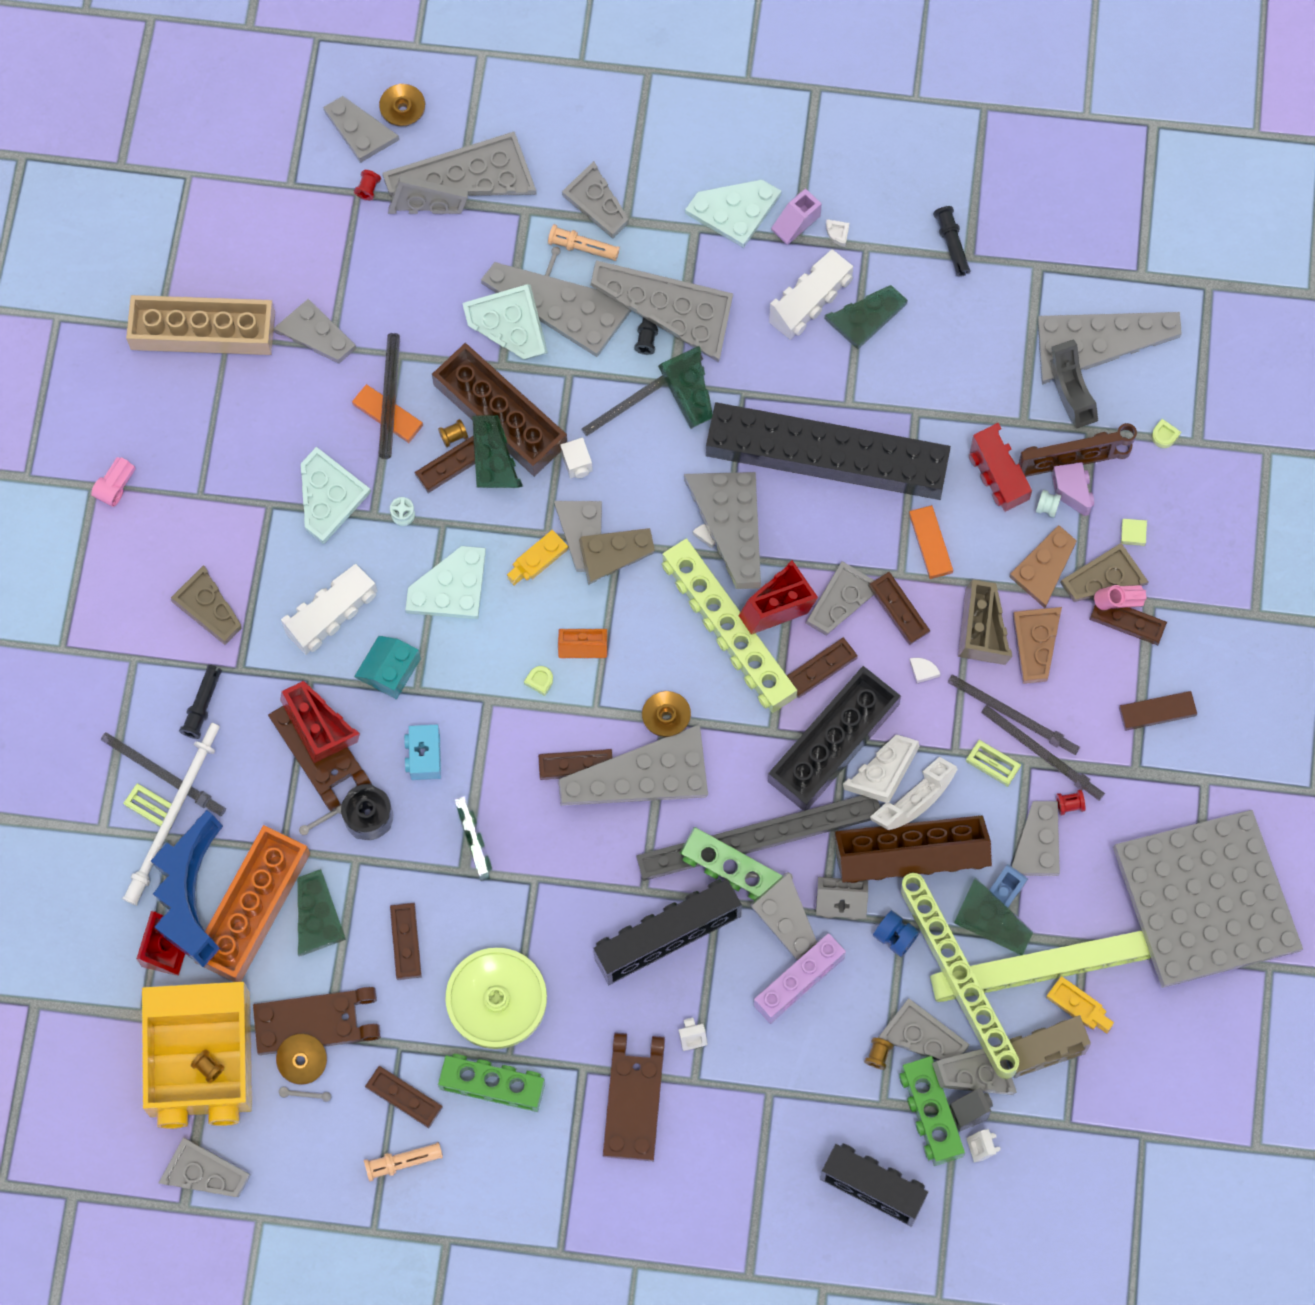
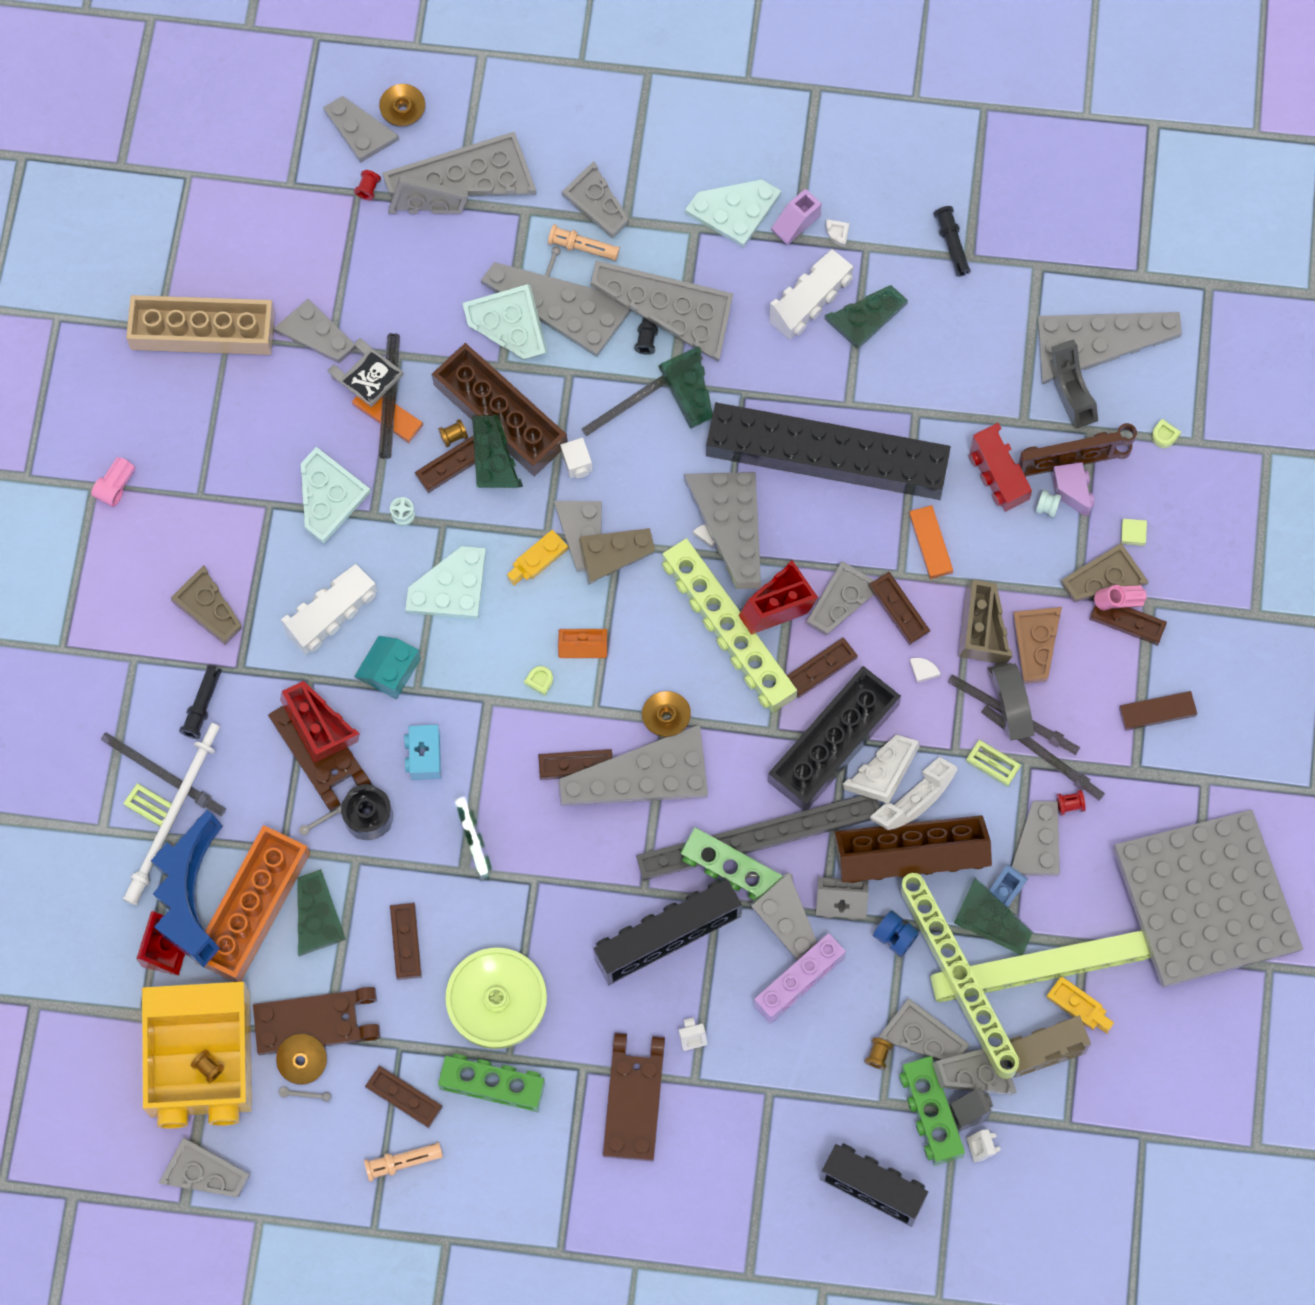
(369, 376): none -> flag
(1013, 700): none -> dark grey arch
(1044, 565): medium nougat wing -> none

